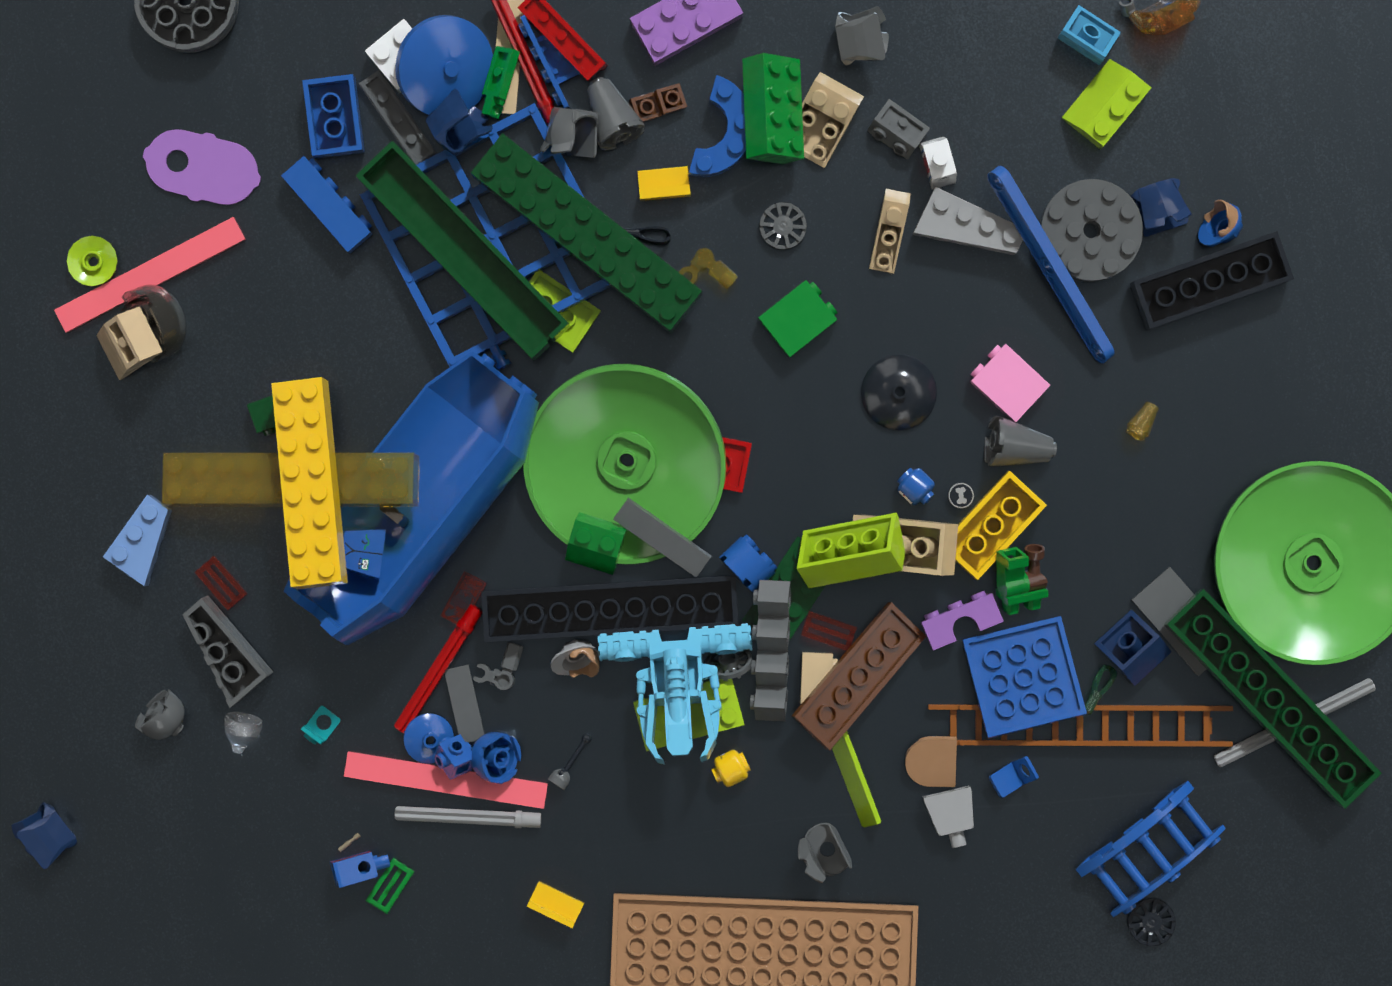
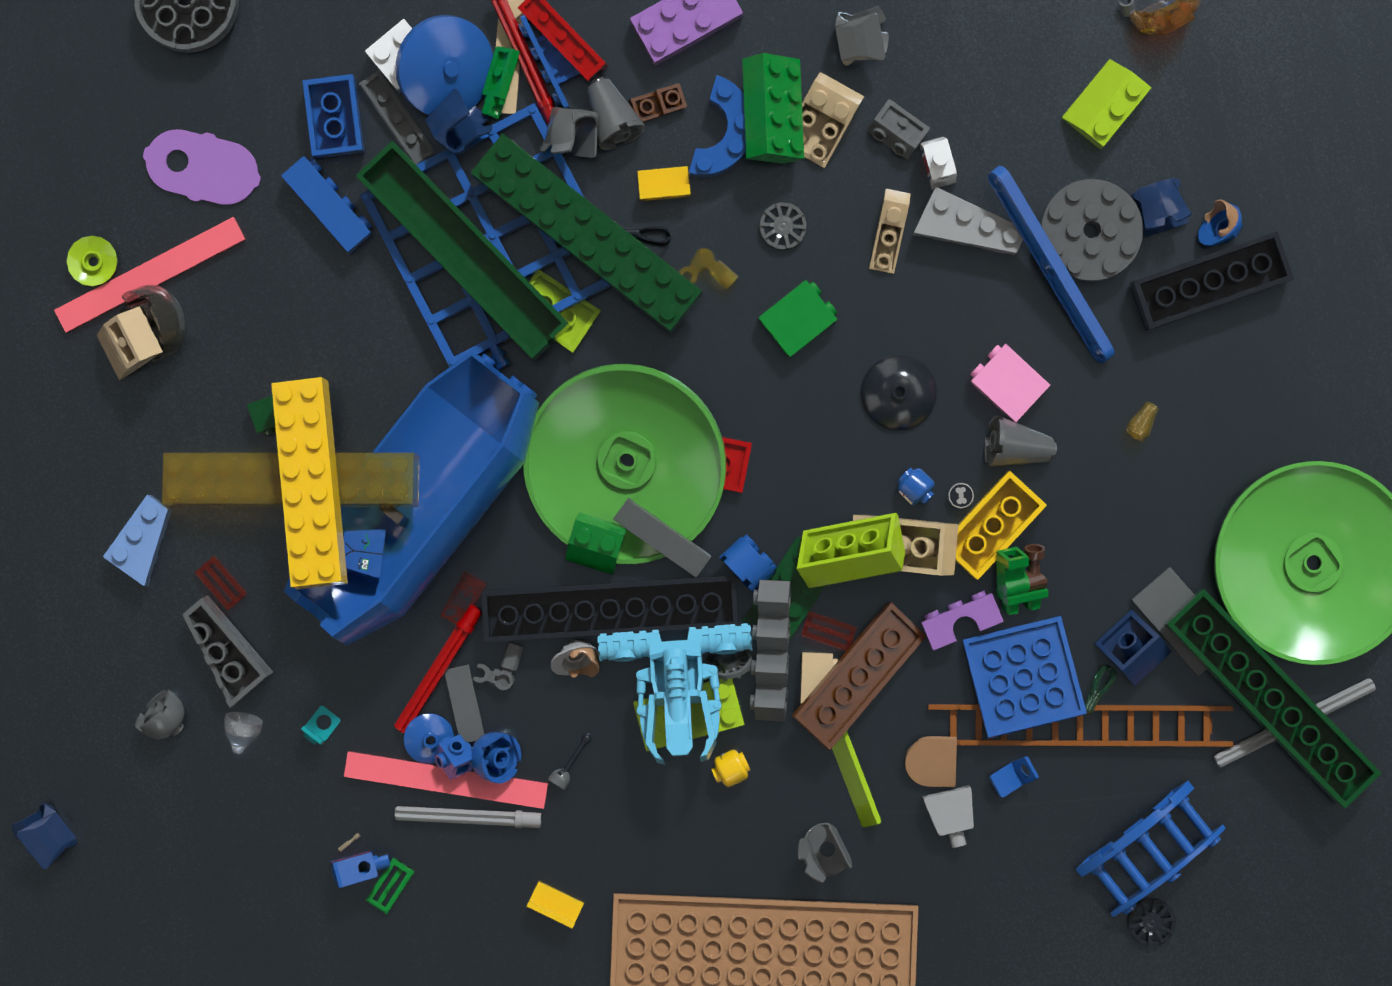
(1089, 35): dark azure slope -> none

